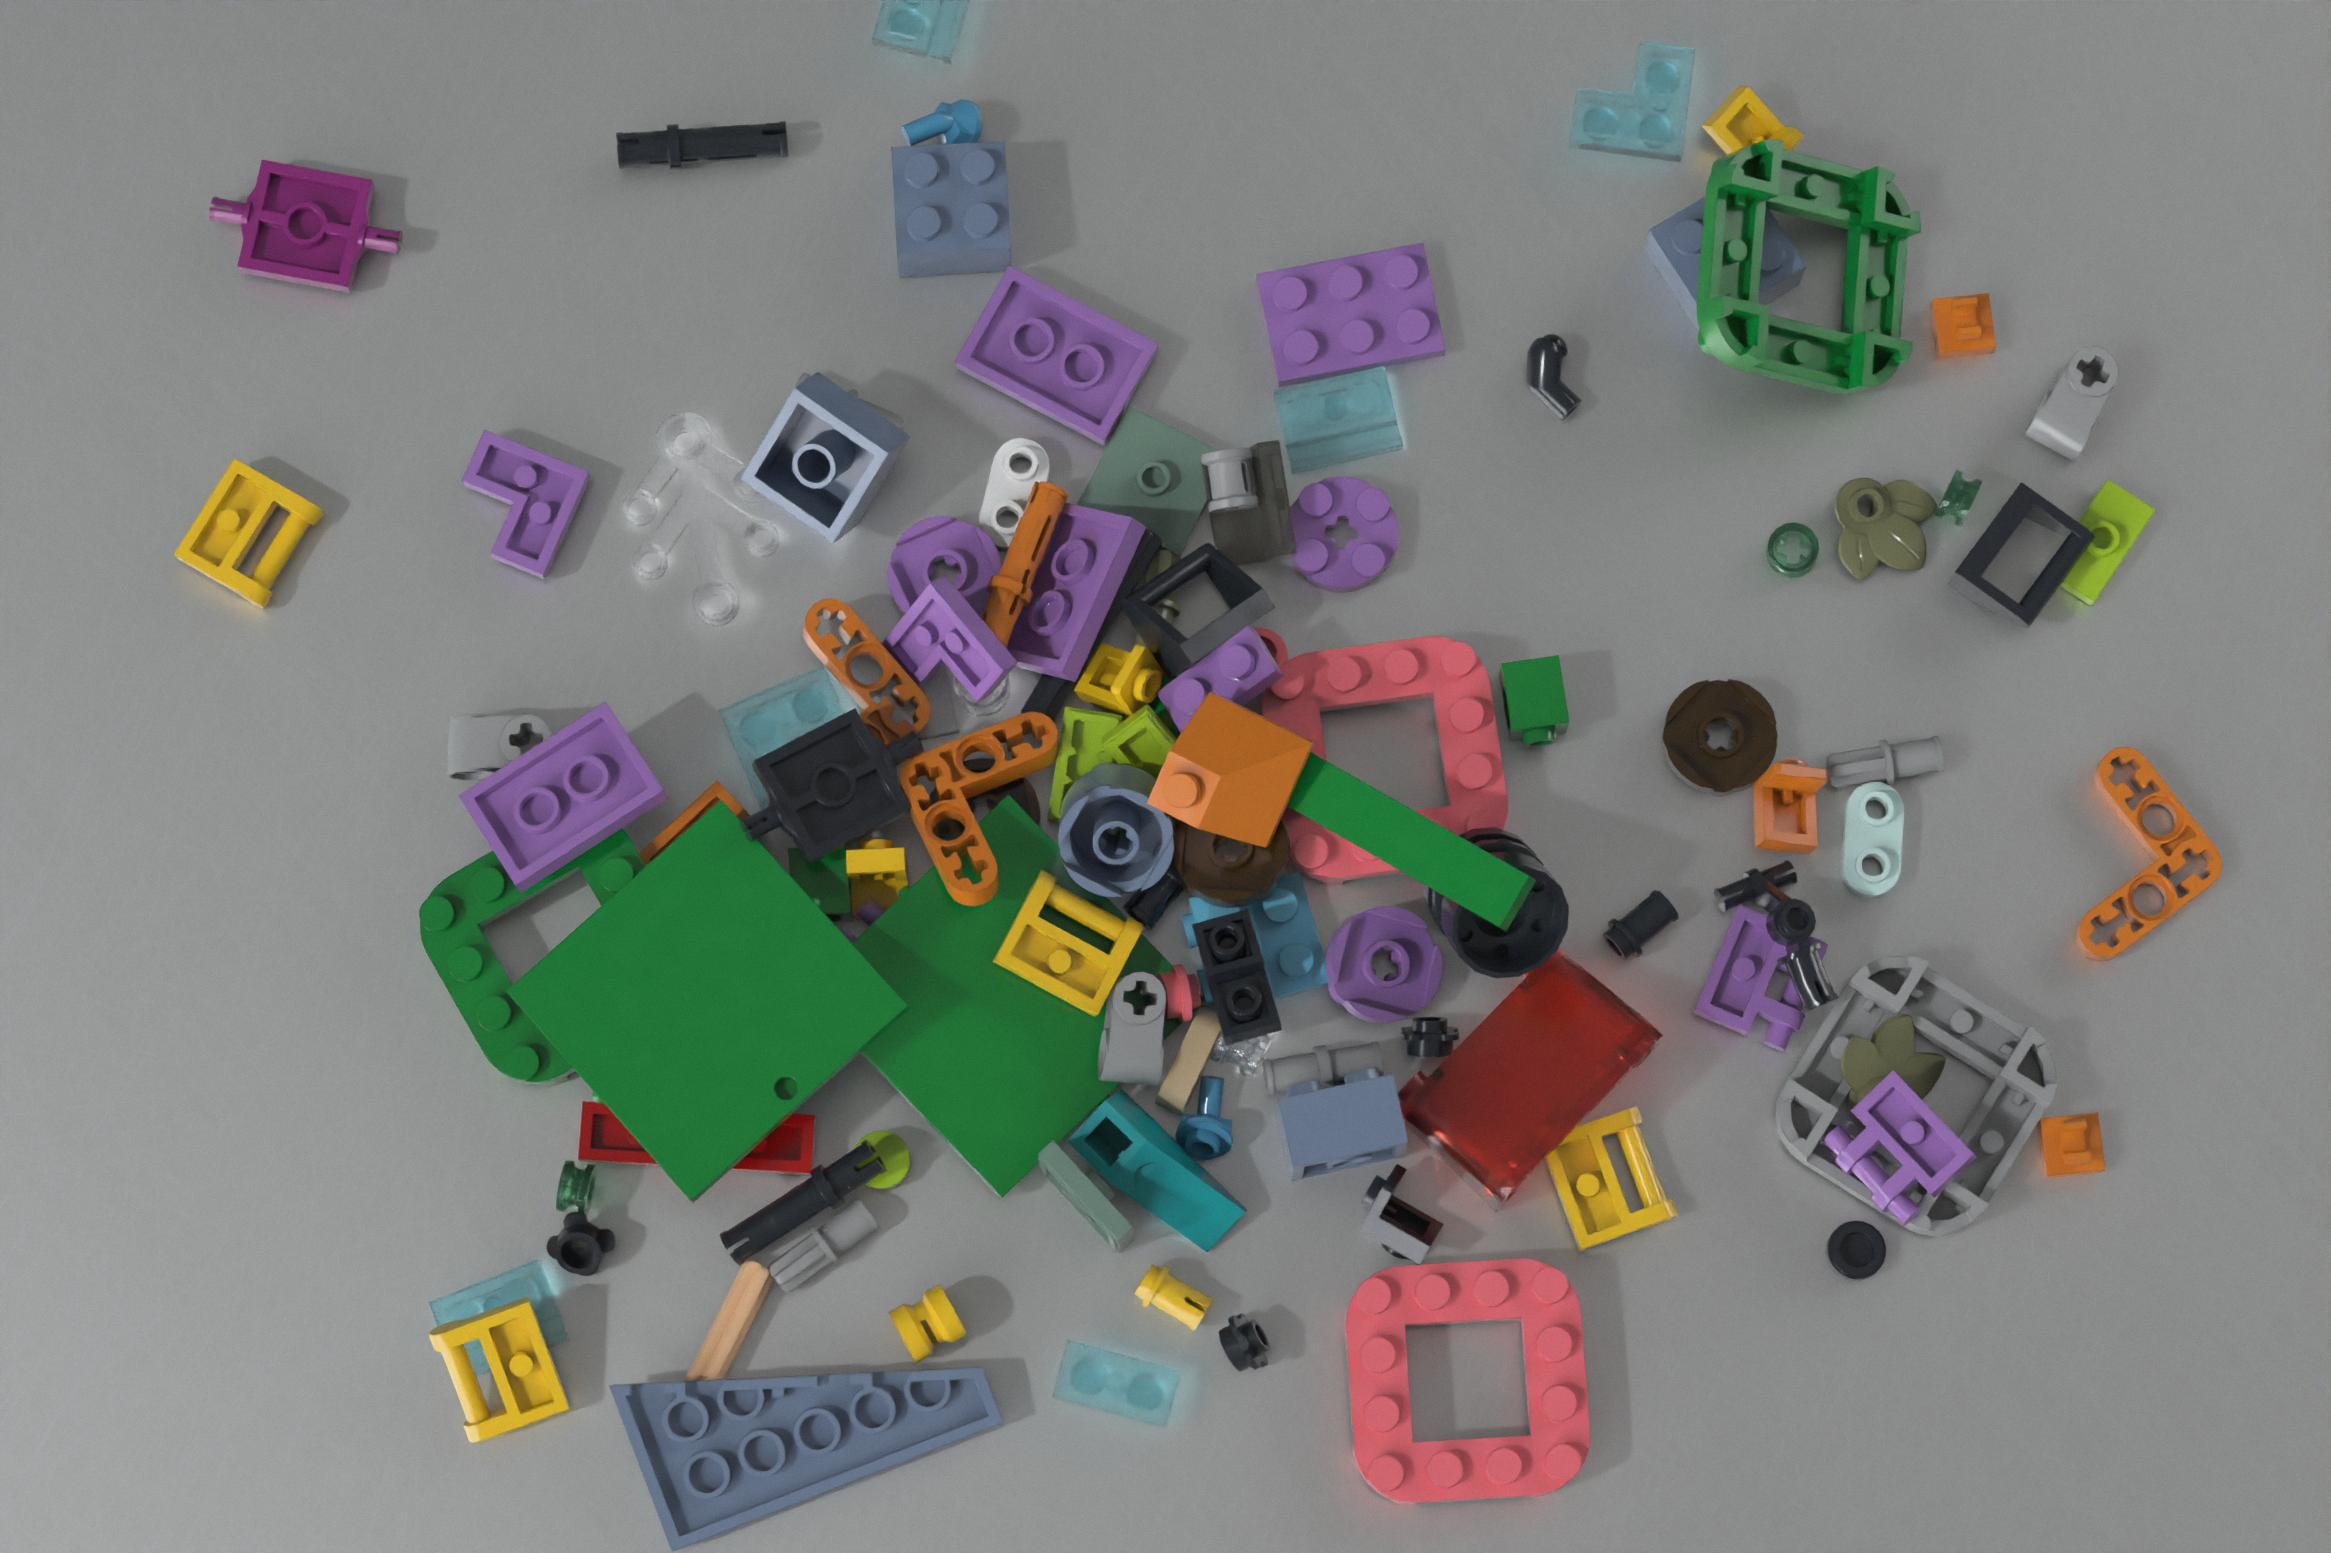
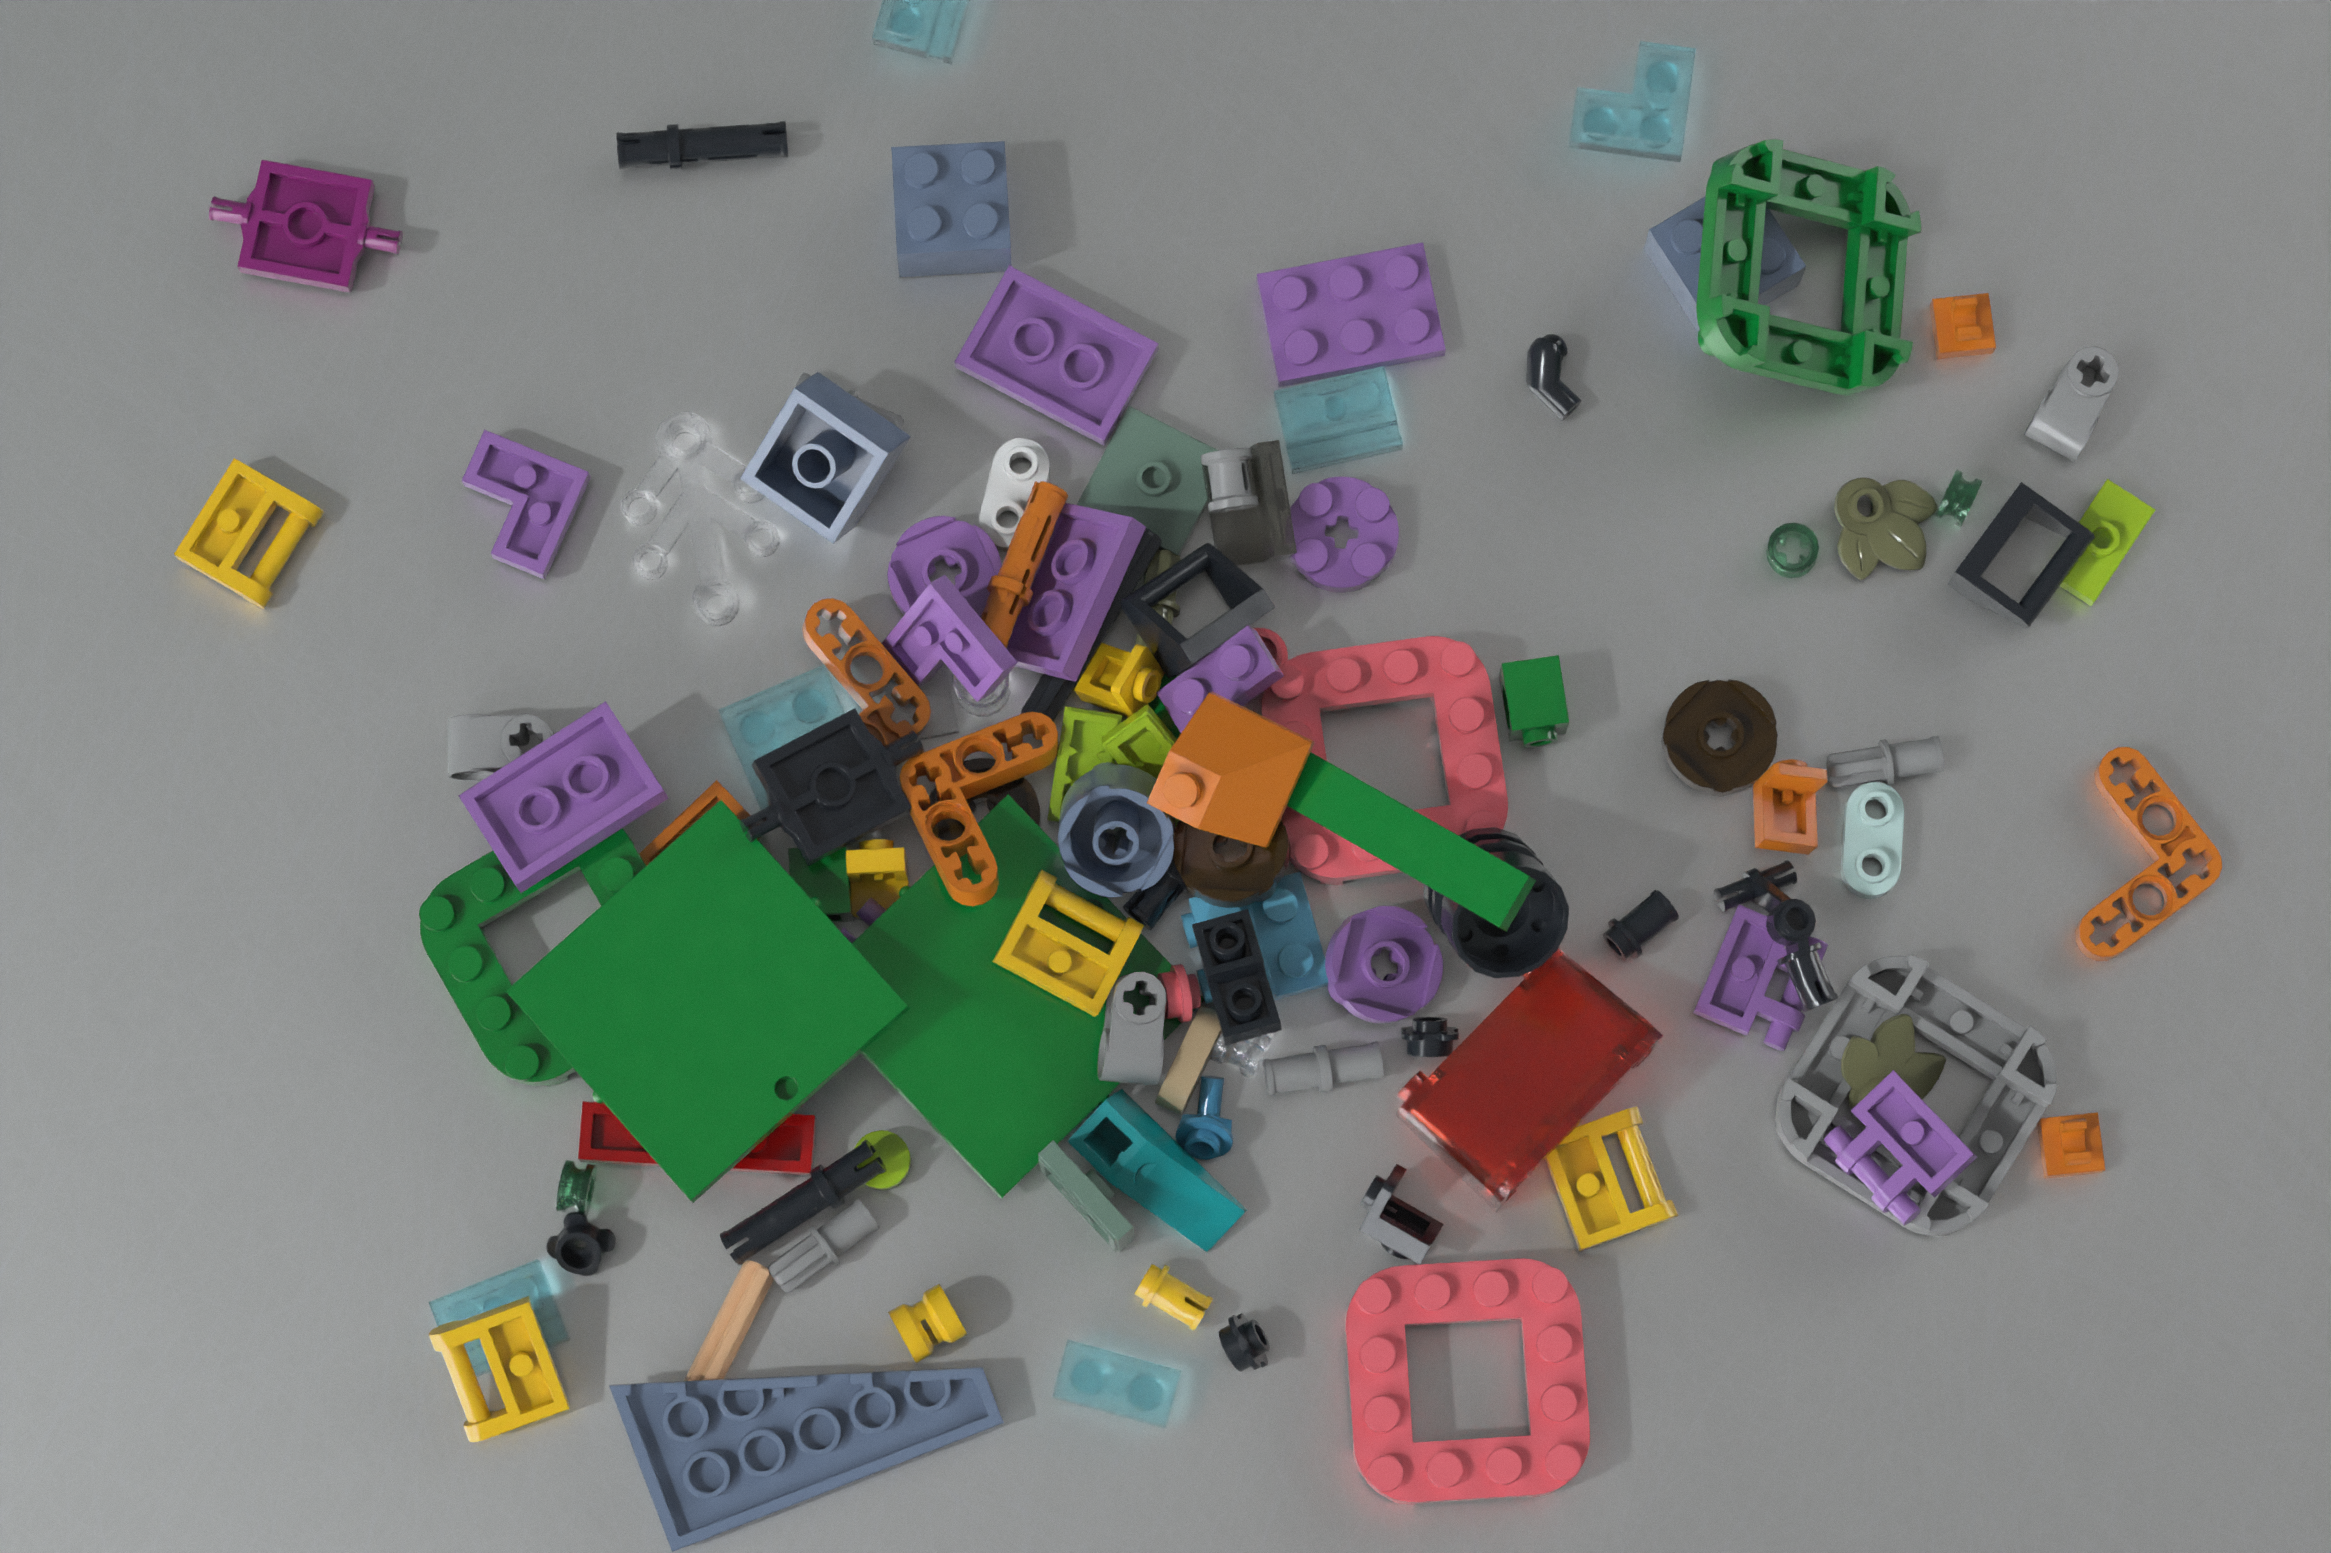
(952, 122): dark azure plate -> none
(1341, 1124): sand blue brick -> none
(1746, 121): yellow bracket -> none
(1855, 1251): black tile -> none

